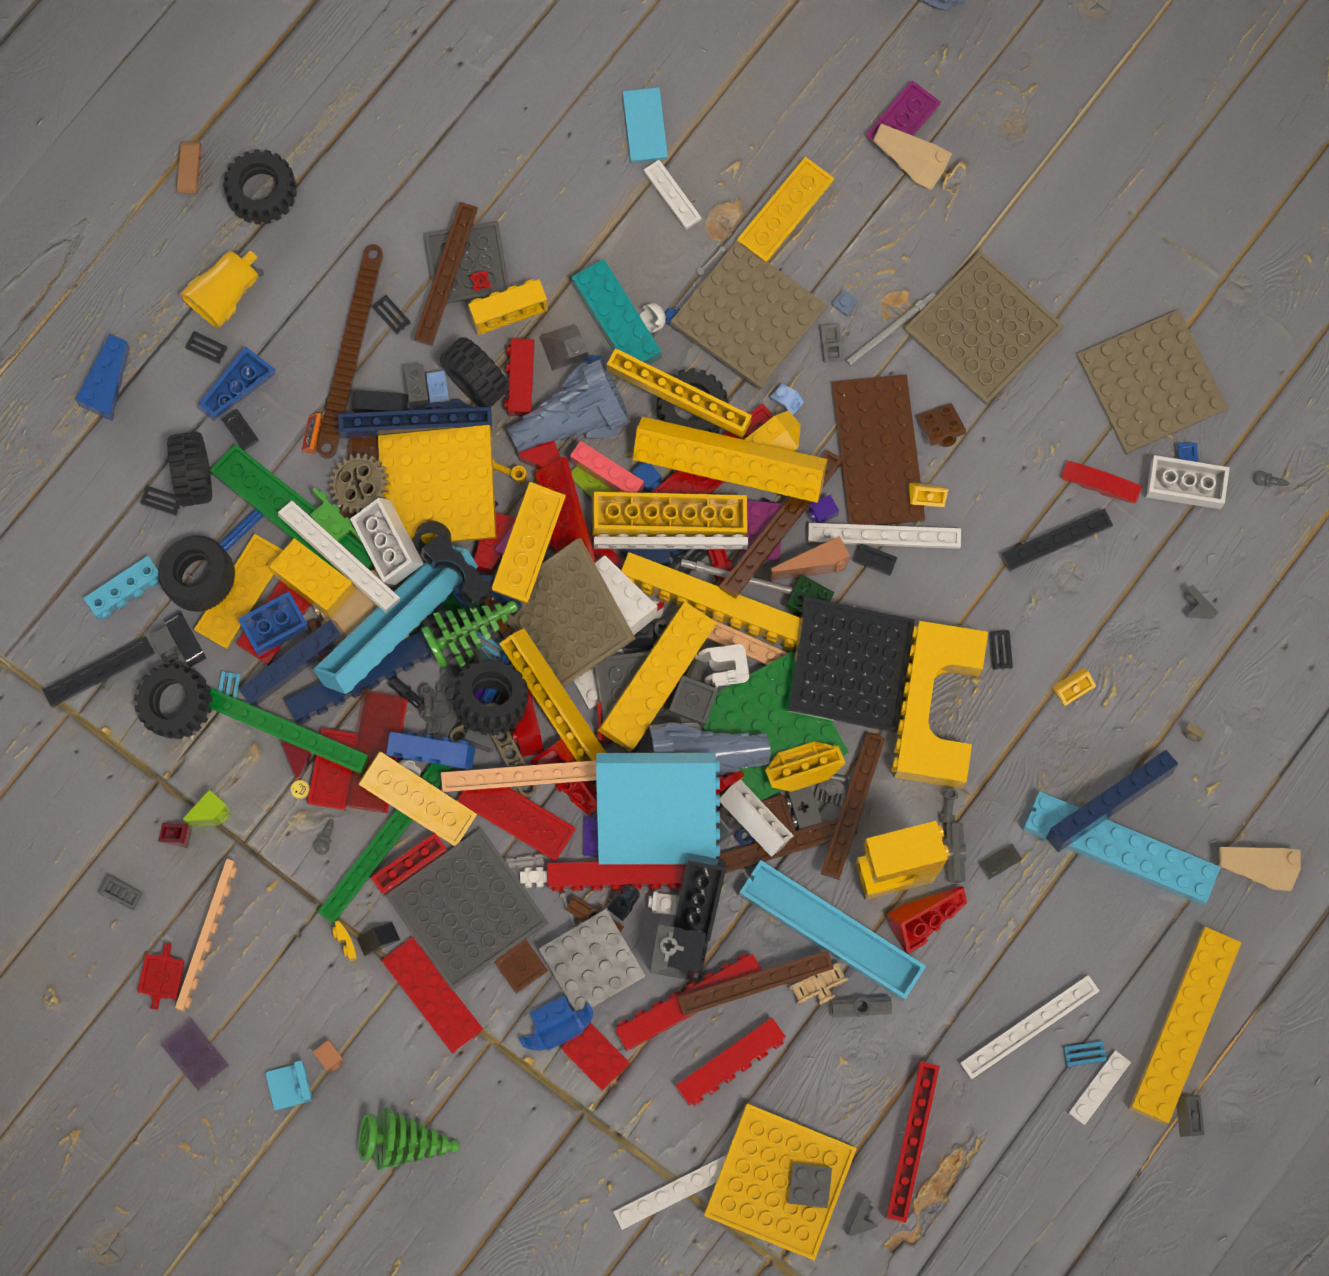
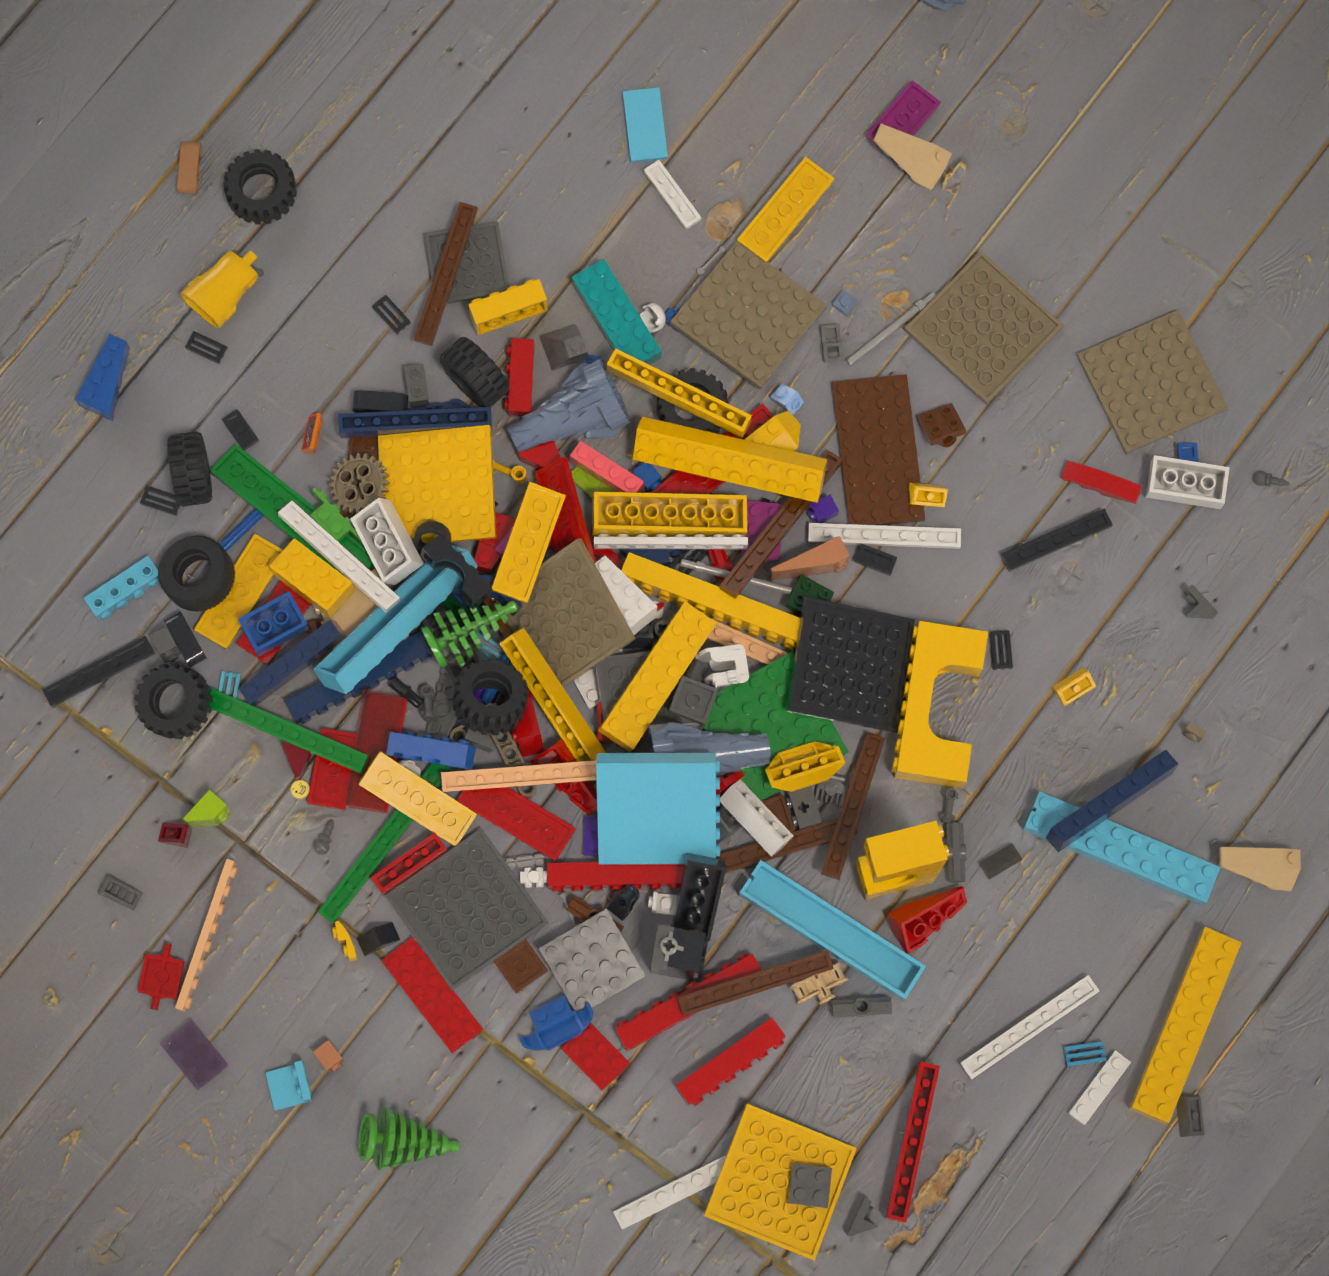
(236, 383): blue wedge -> none
(350, 349): reddish brown gear -> none
(437, 386): light blue bracket -> none
(480, 276): red plate -> none
(740, 840): dark blue plate -> none

